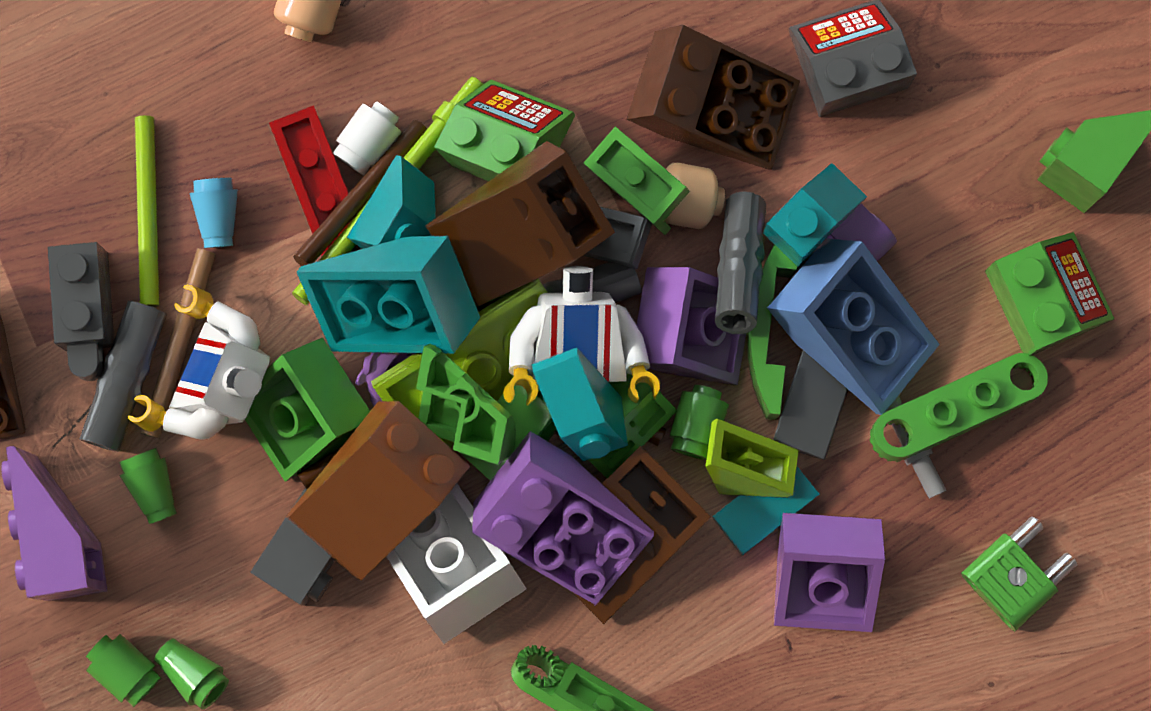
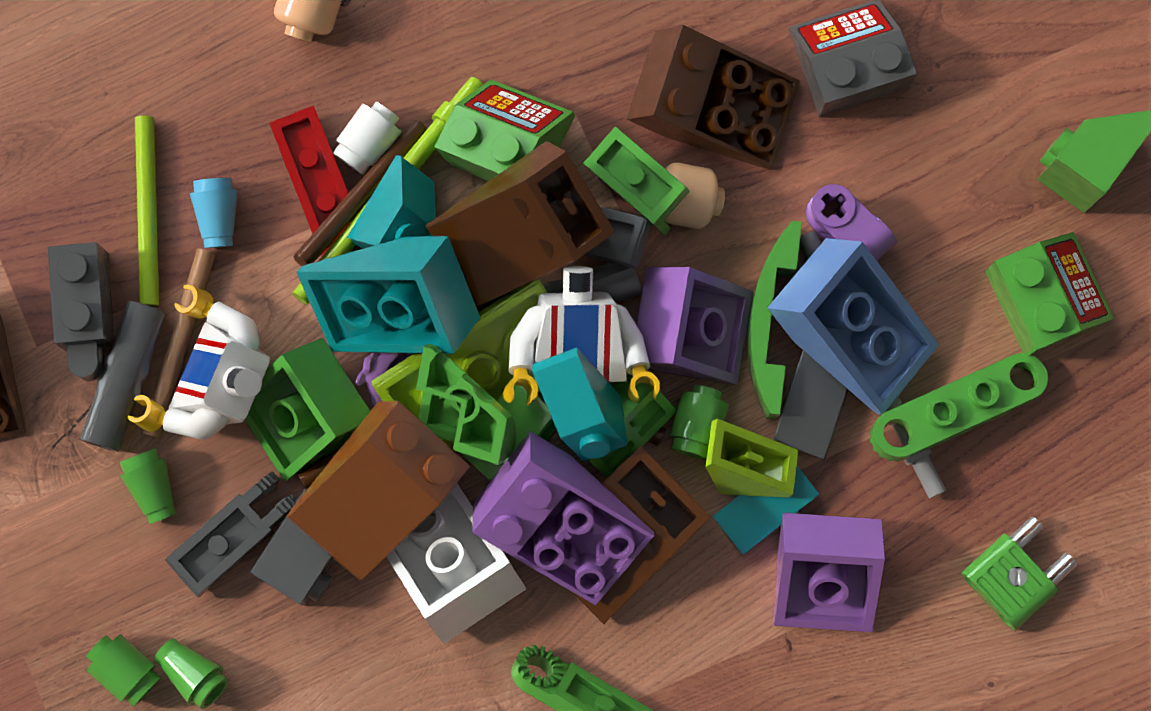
(56, 545): medium lavender slope -> none
(228, 537): none -> dark grey hinge
(740, 263): dark grey axle -> none
(813, 214): teal slope -> none

